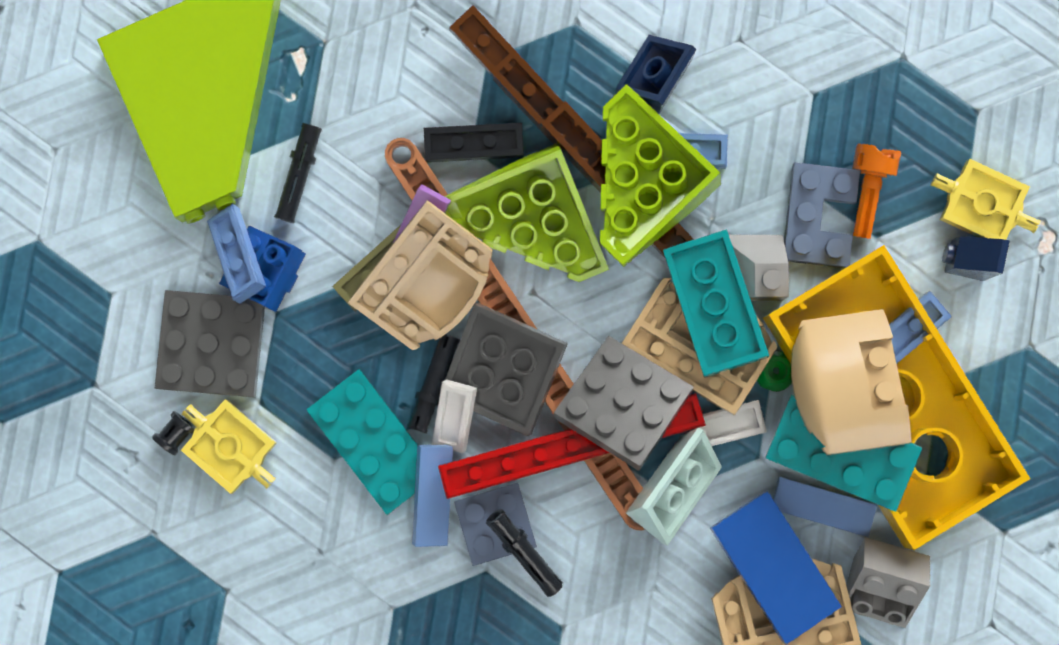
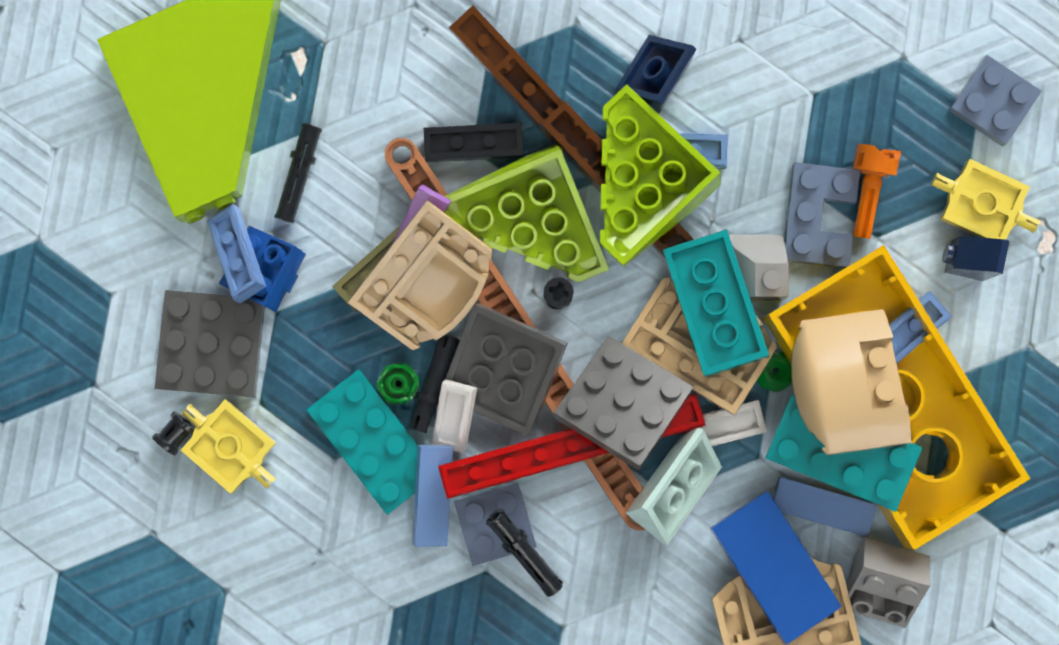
(387, 383): none -> green plate
(553, 284): none -> black bush
(995, 100): none -> sand blue plate

